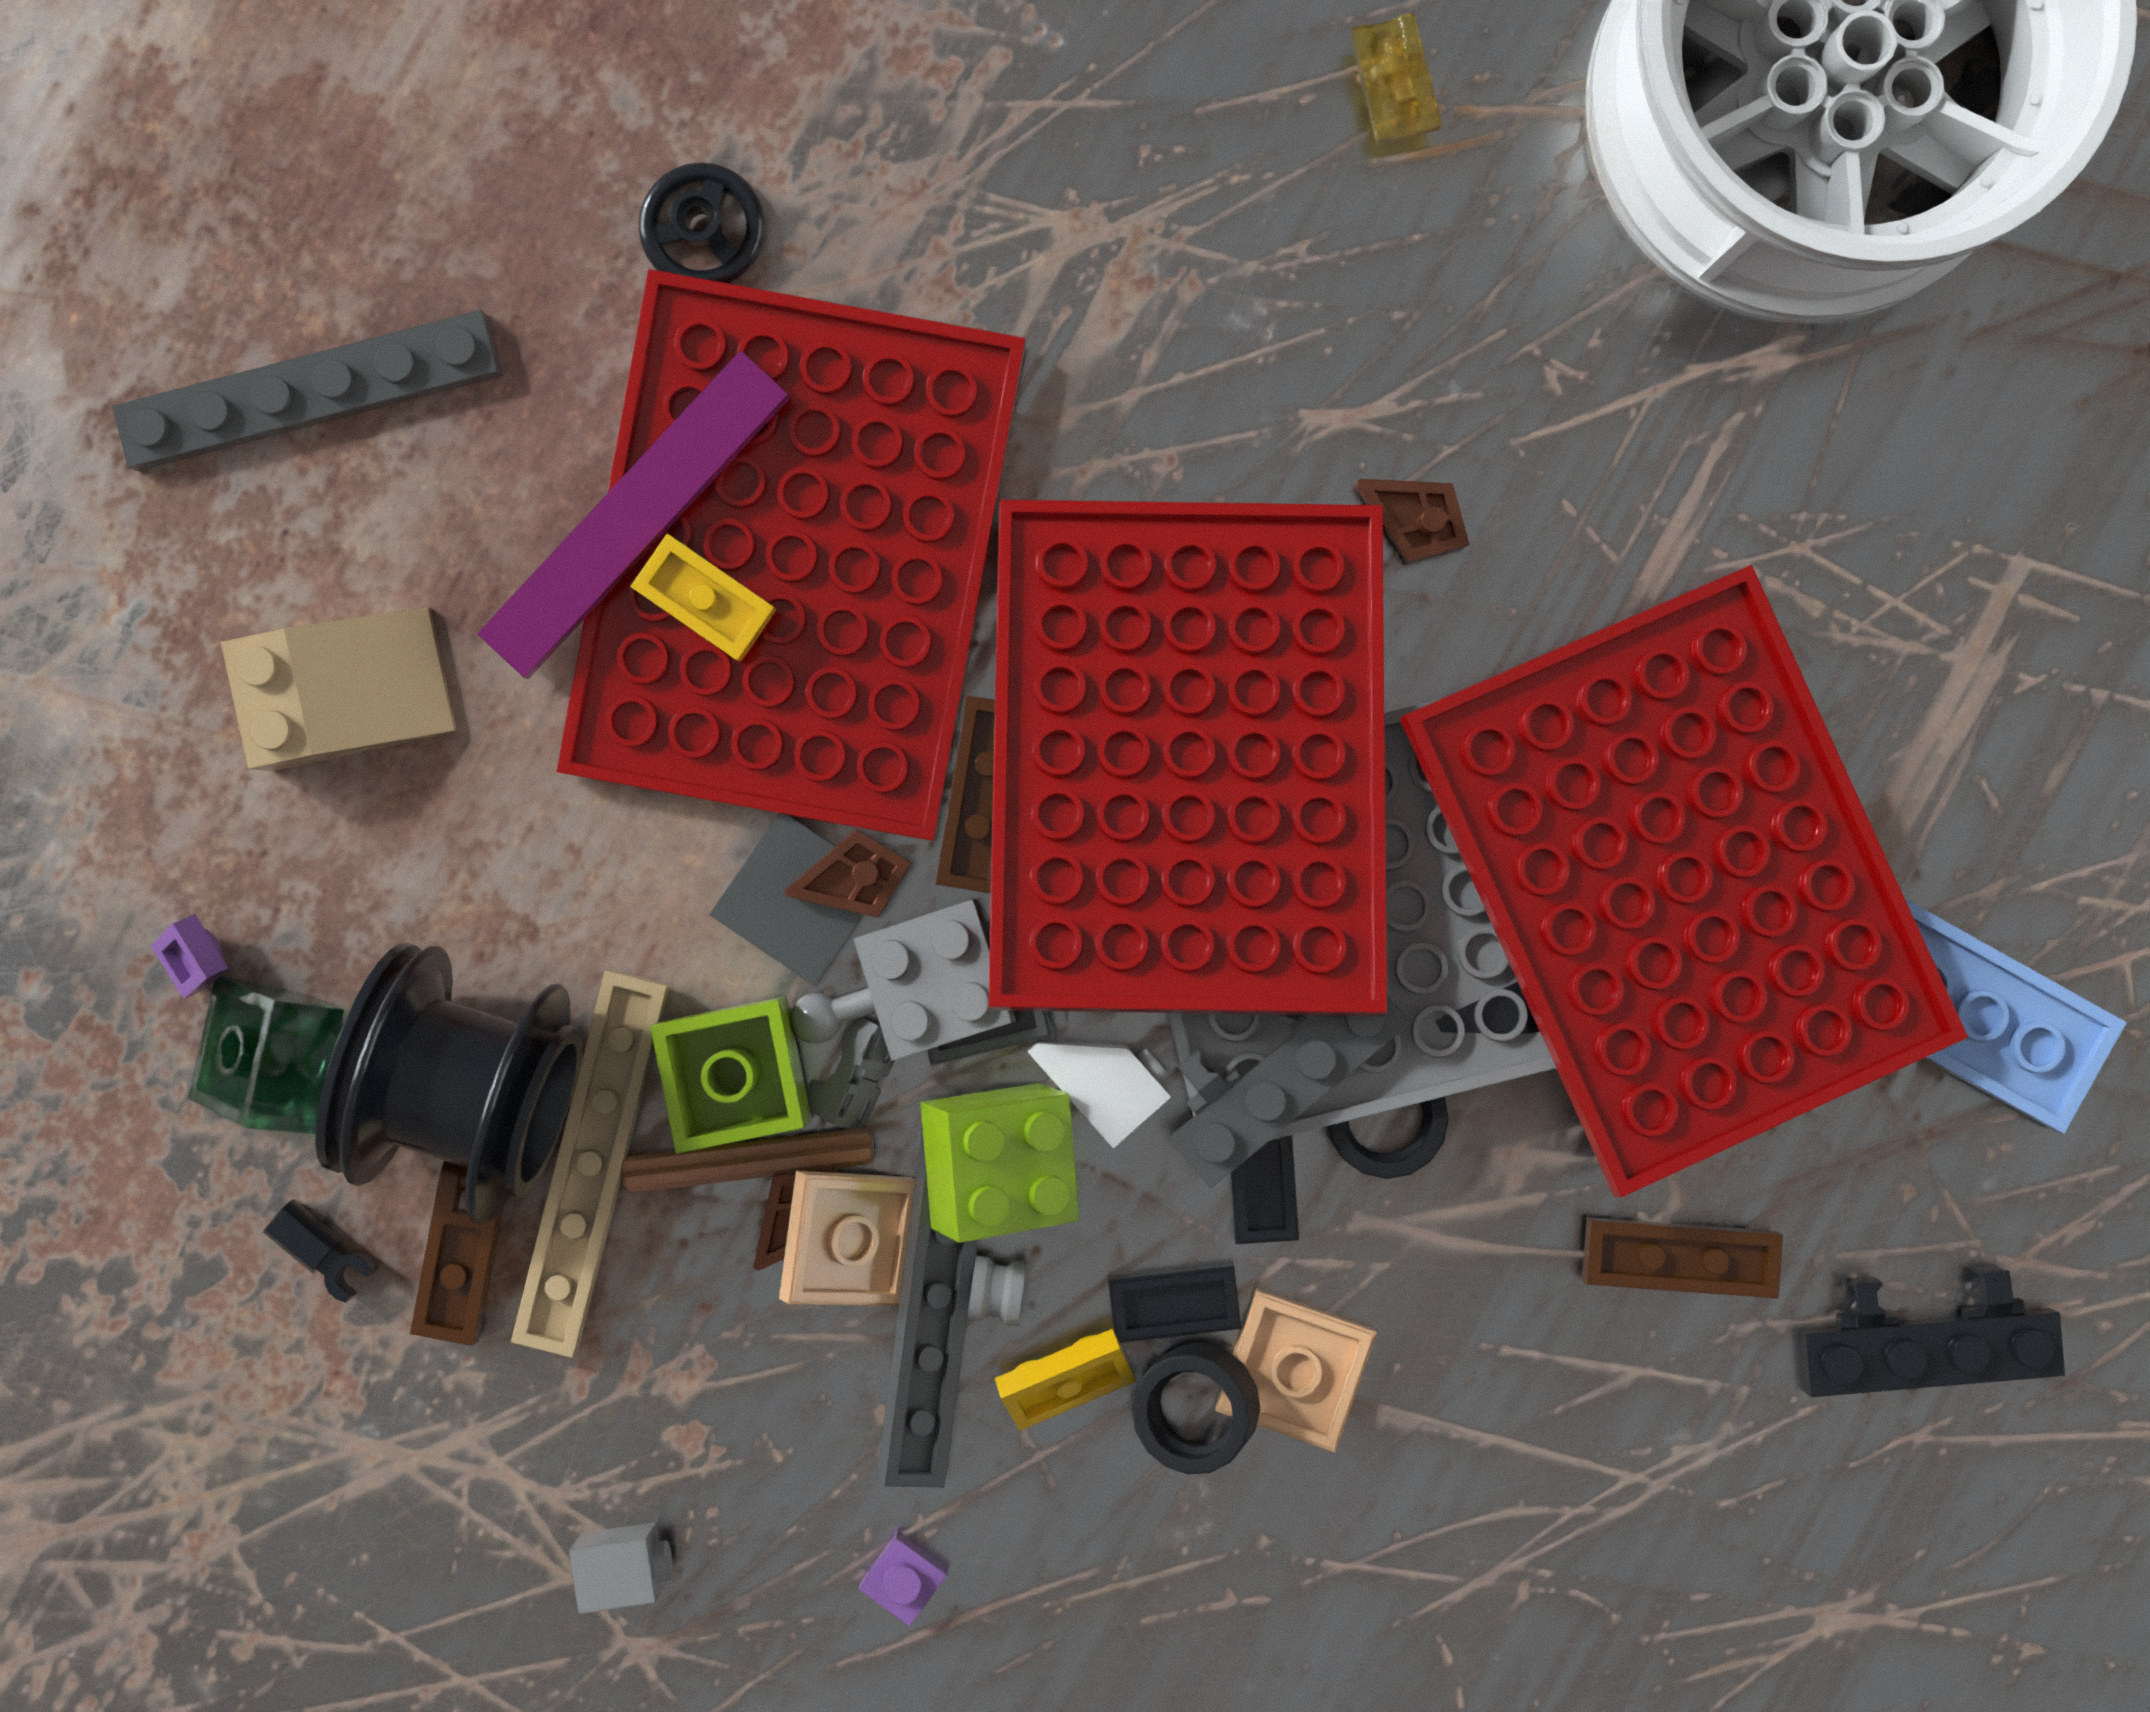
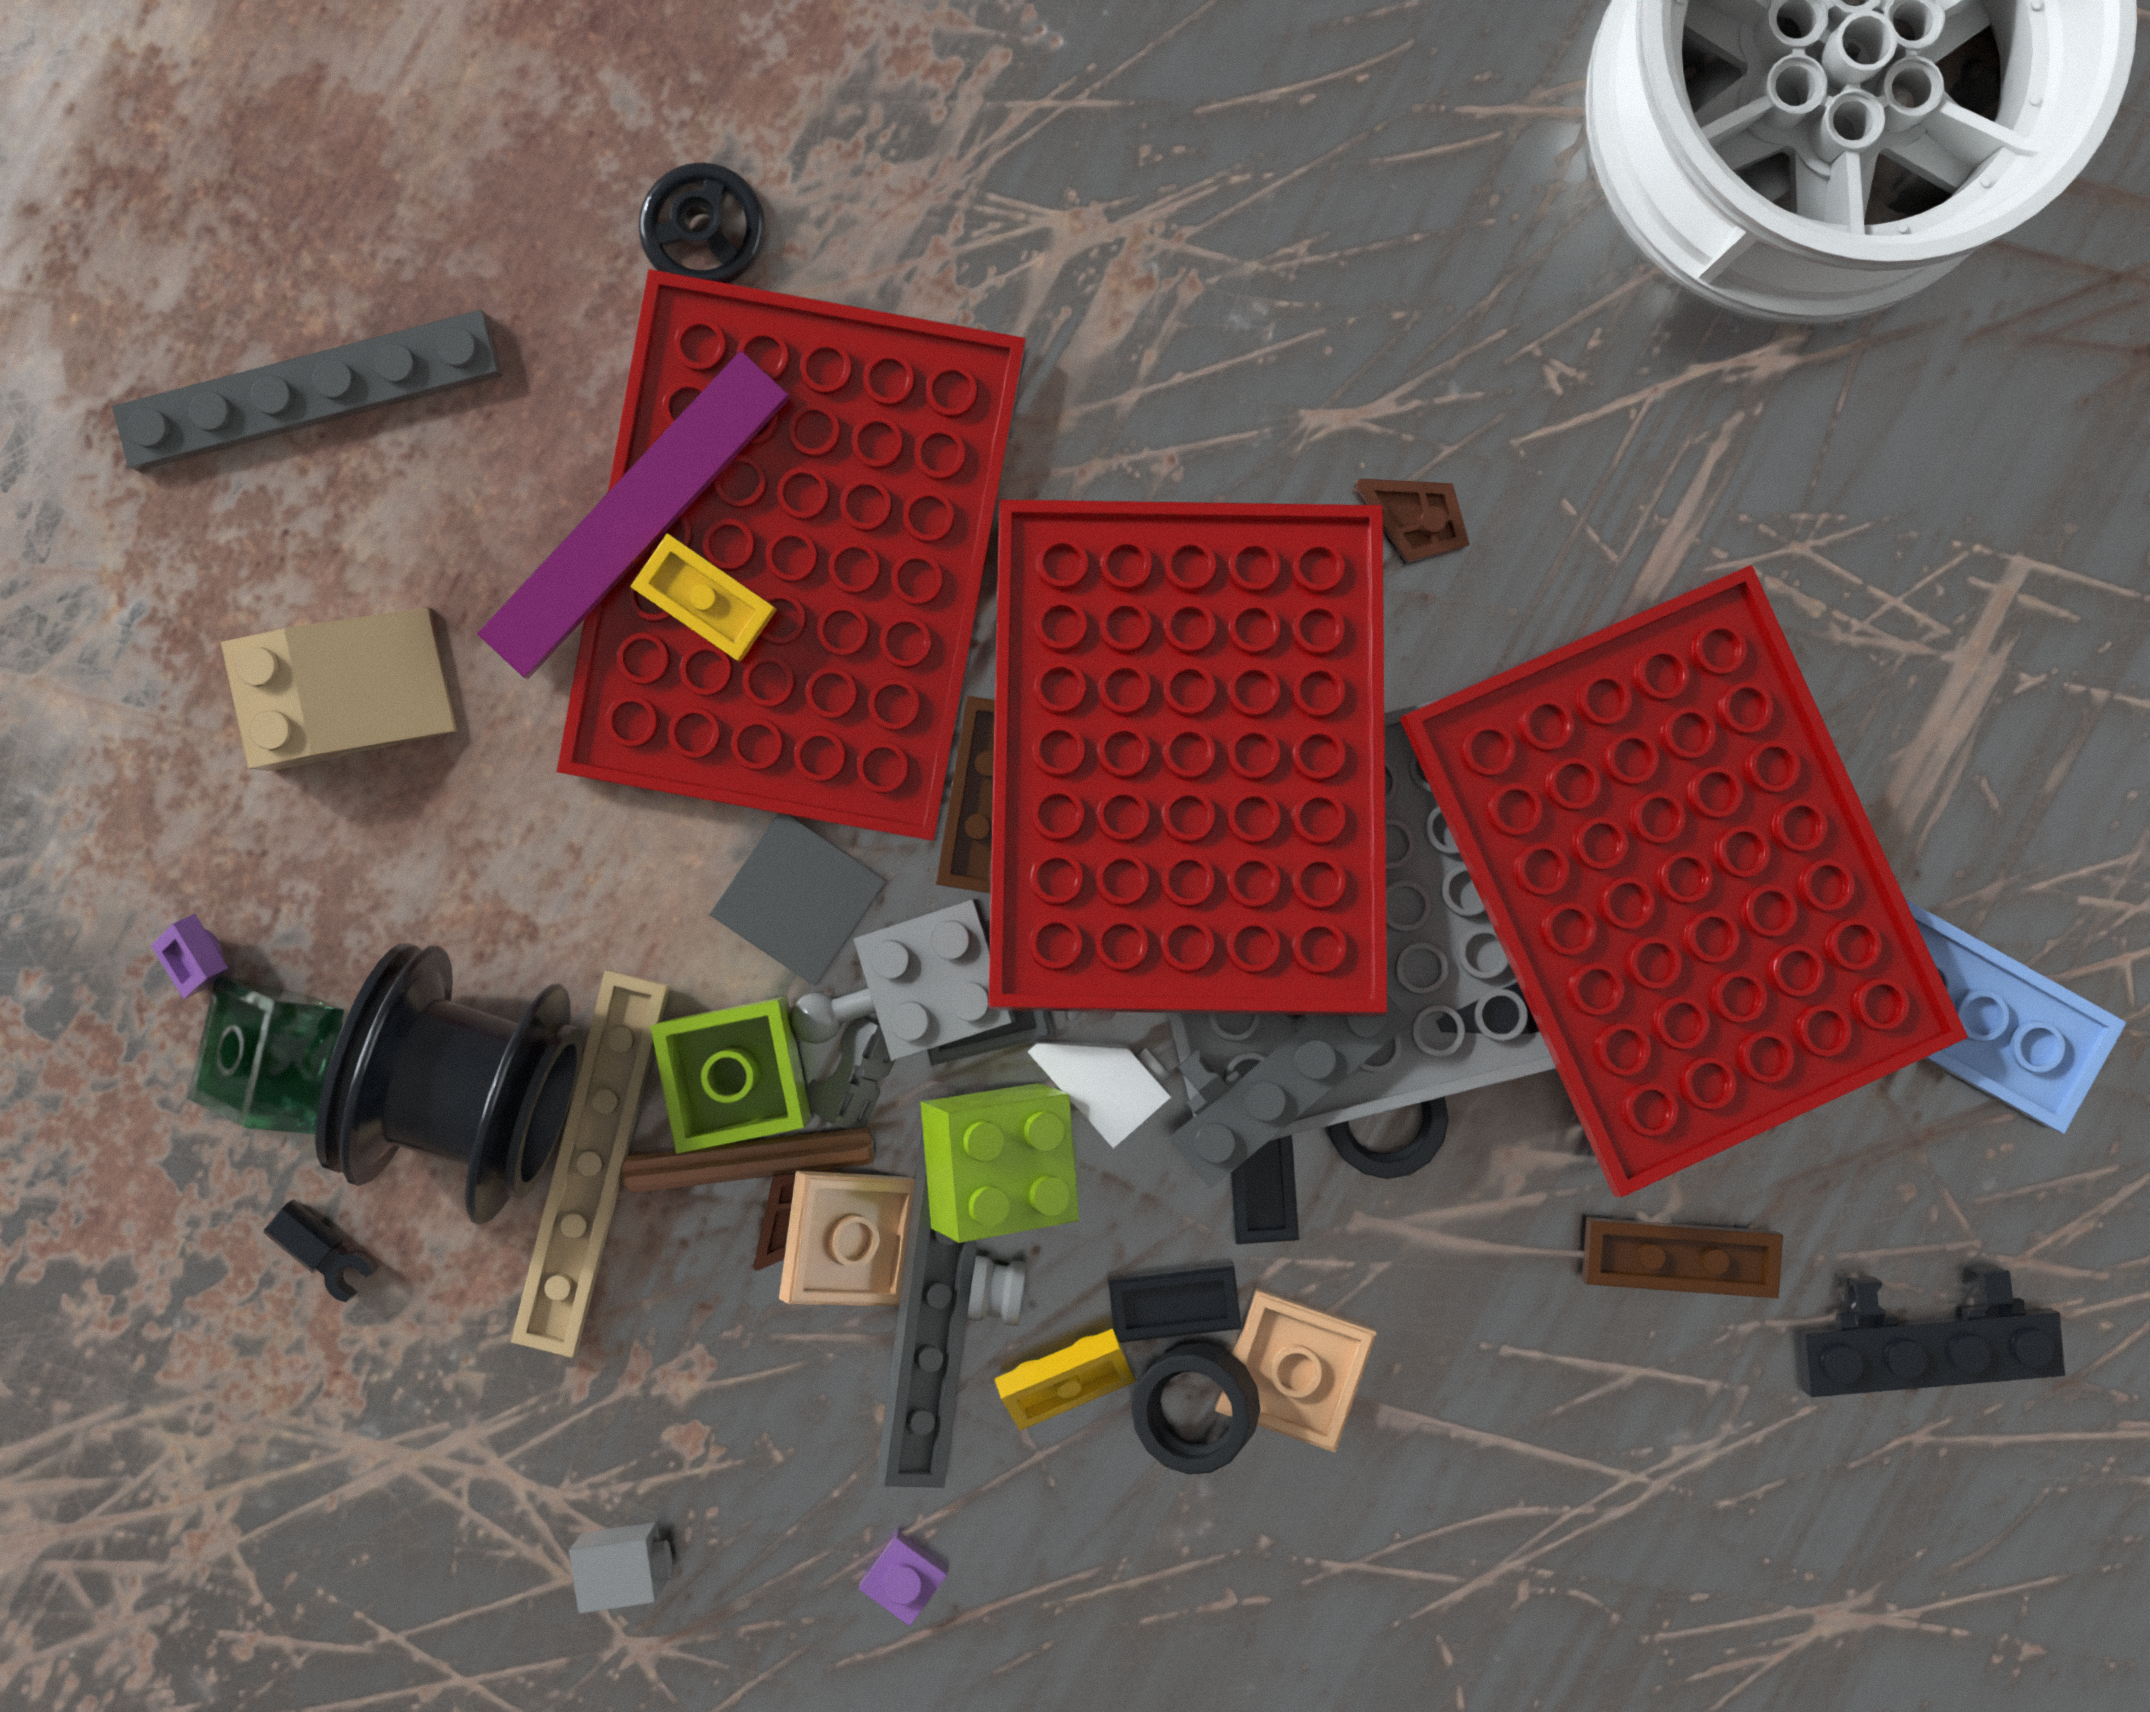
(454, 1266): reddish brown plate -> none
(853, 876): copper piece -> none
(1395, 79): clear yellow hips -> none

